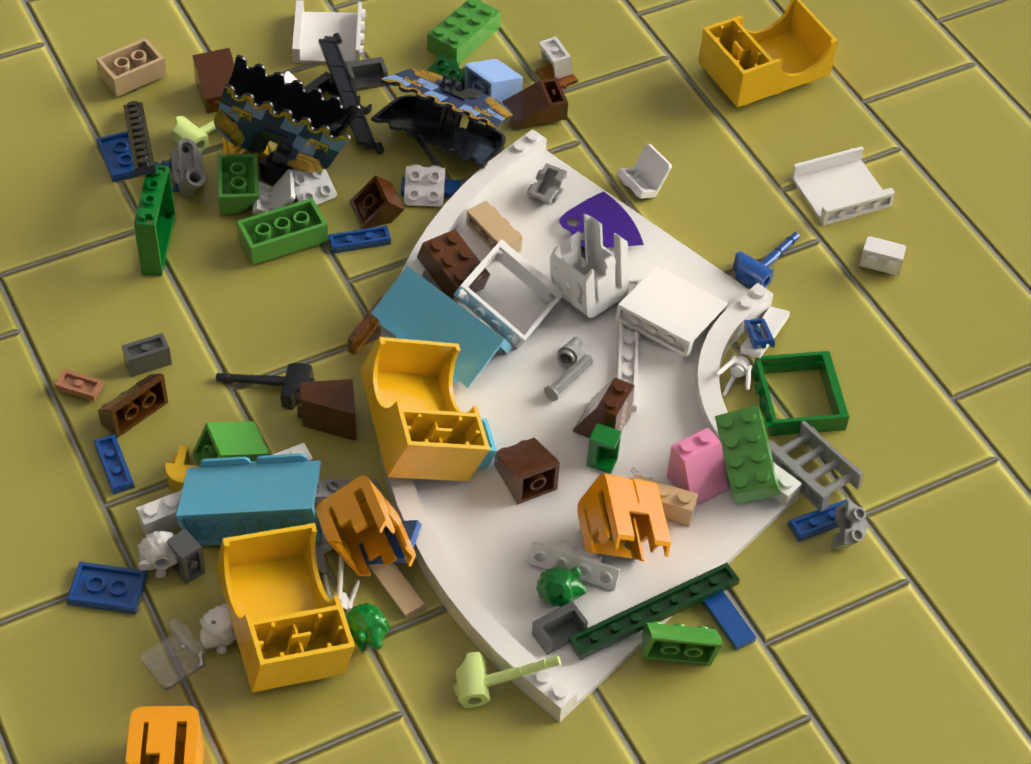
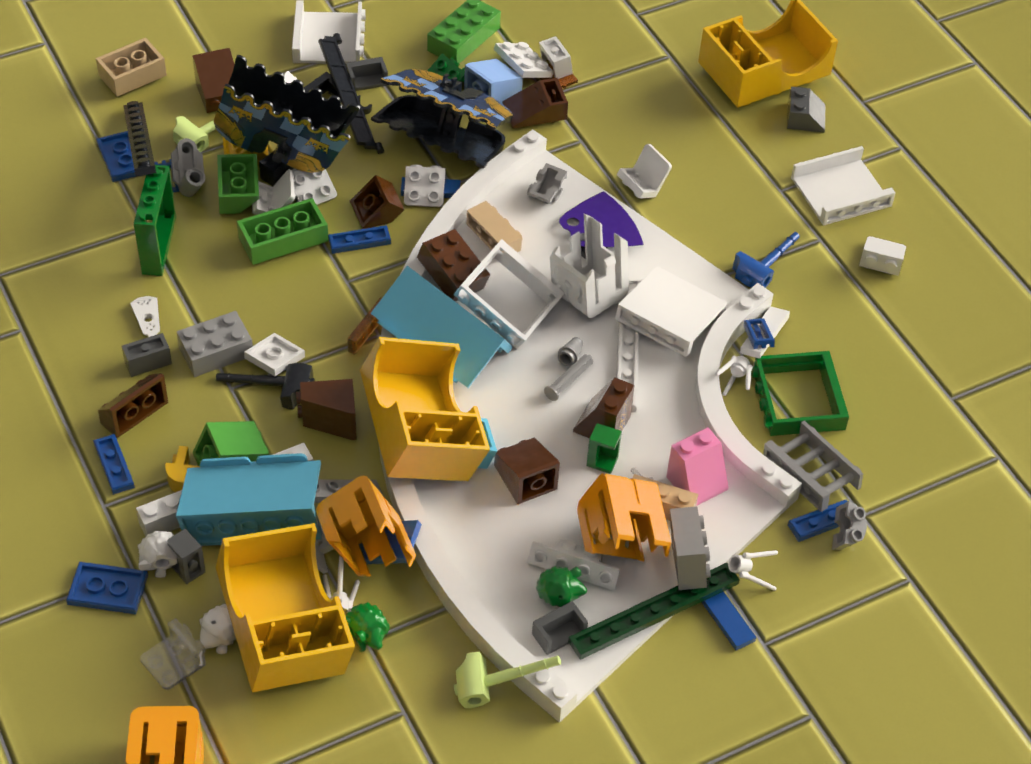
(79, 385): nougat plate -> none
(146, 308): none -> white piece
(214, 343): none -> light grey brick
(274, 354): none -> white plate
(397, 589): tan tile -> none
(523, 60): none -> white plate
(680, 643): bright green slope -> none
(689, 548): none -> light grey brick
(743, 564): none -> white plant
(747, 455): bright green brick -> none
(805, 110): none -> dark grey slope

